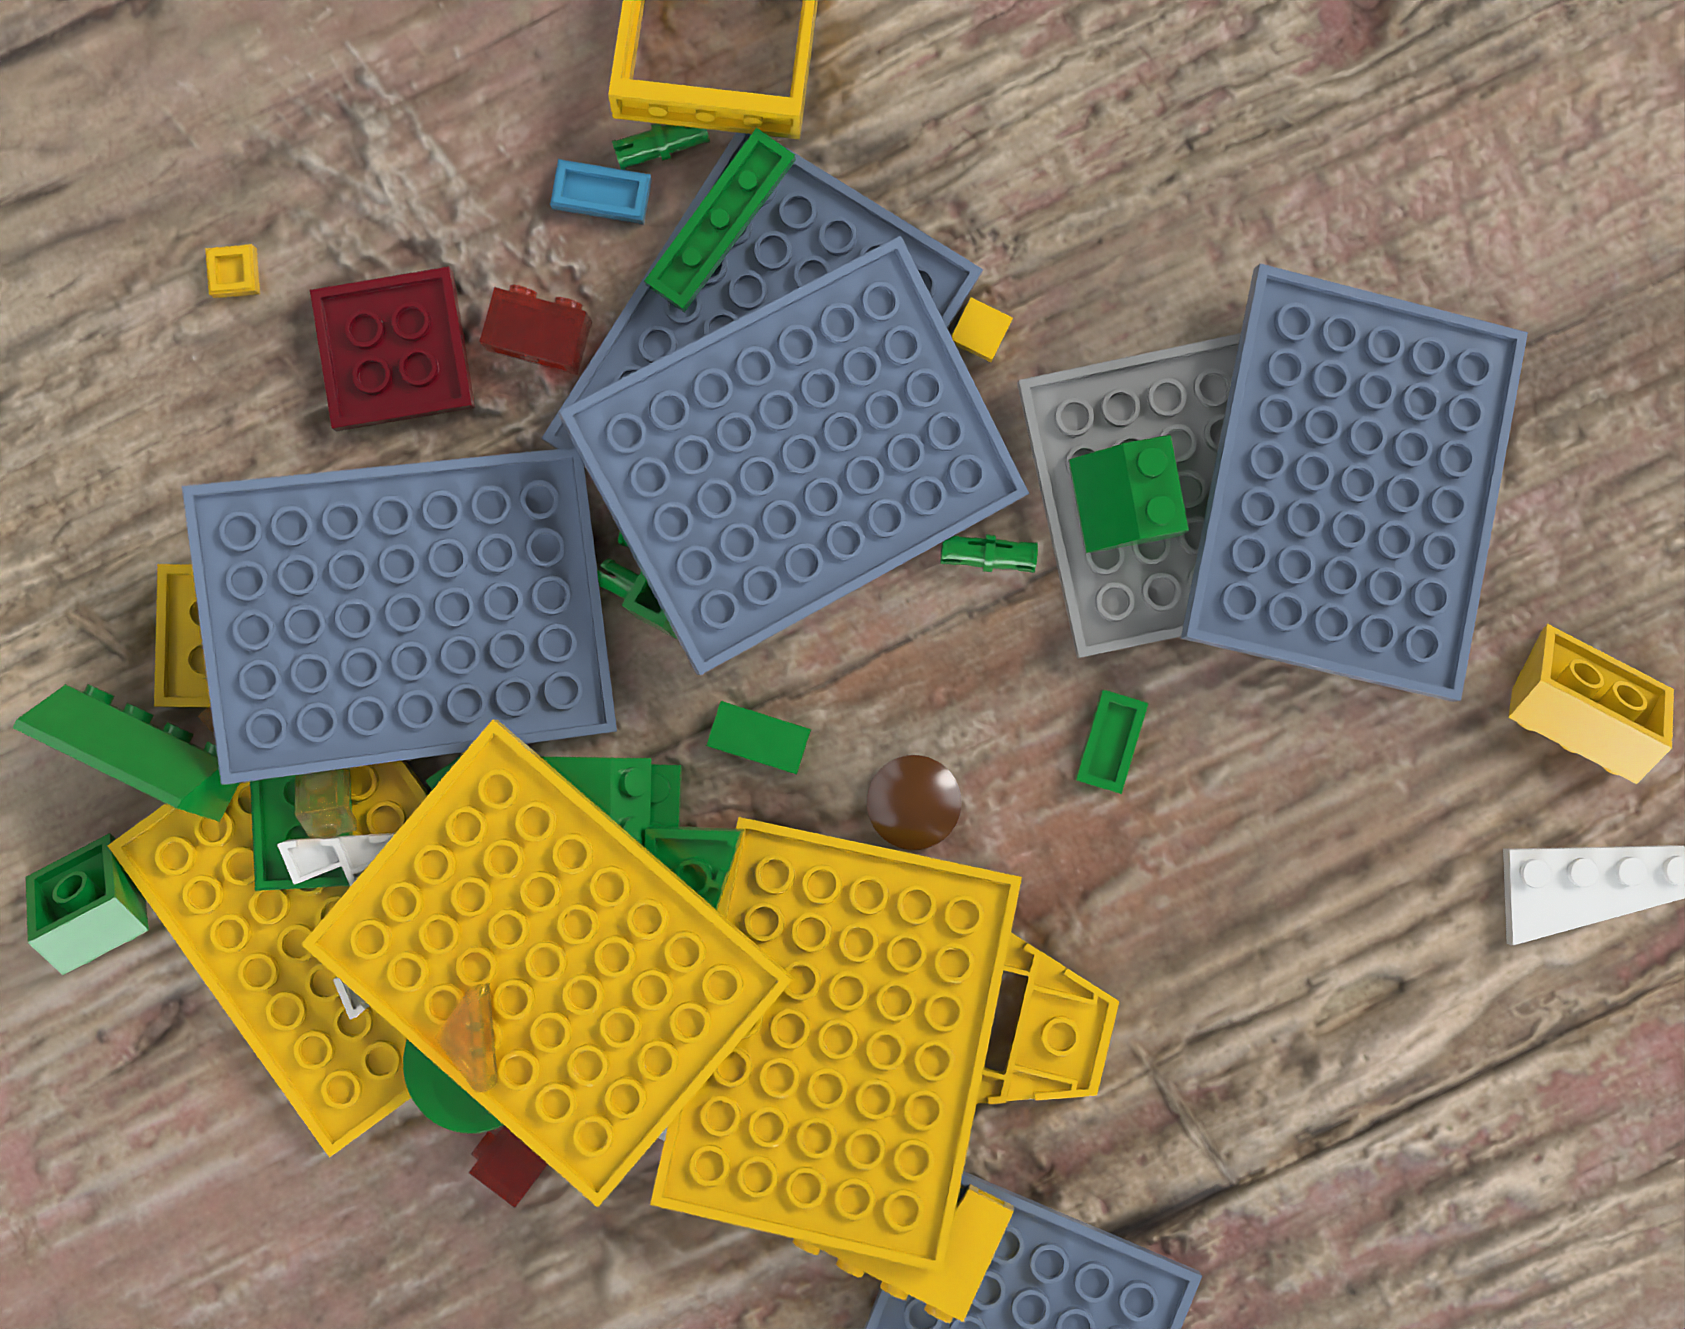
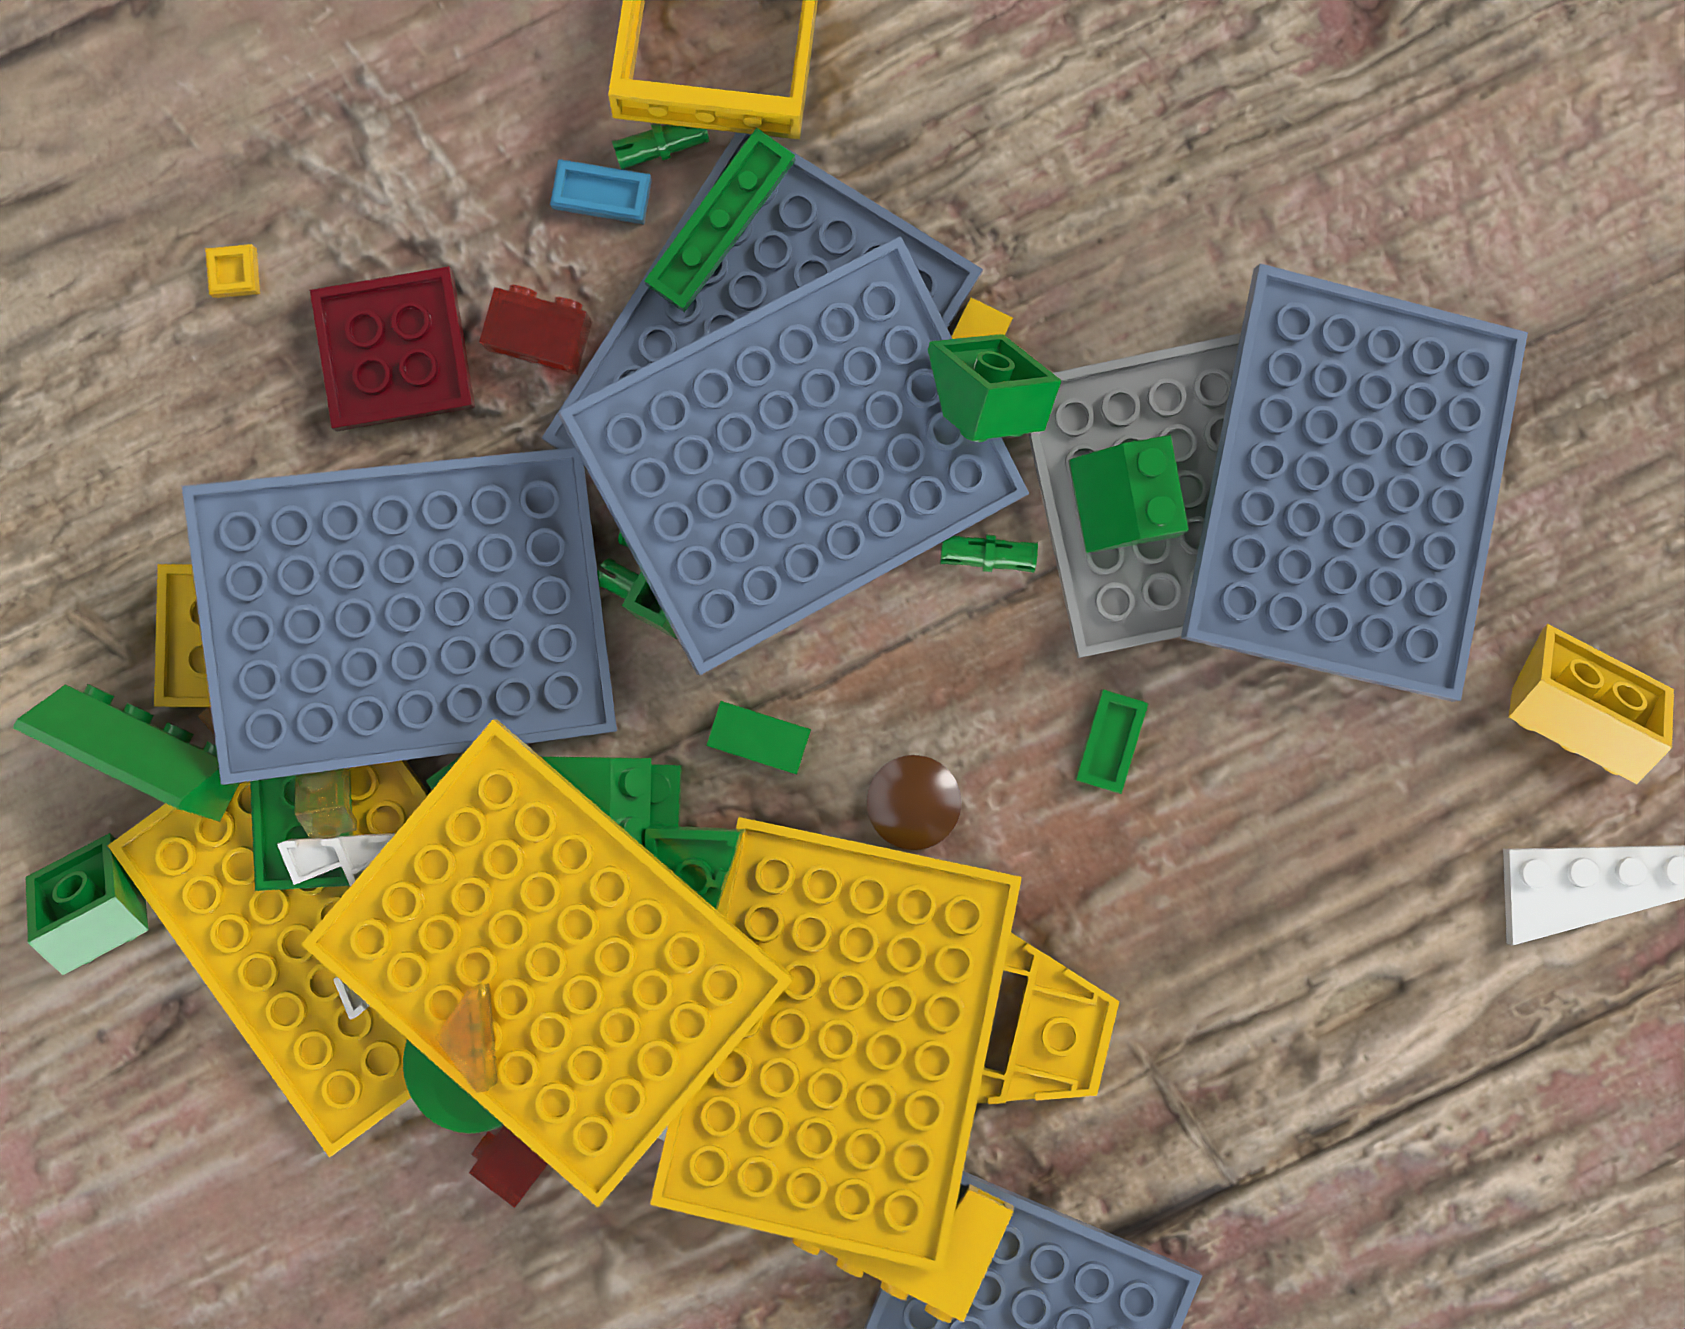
(991, 387): none -> green slope

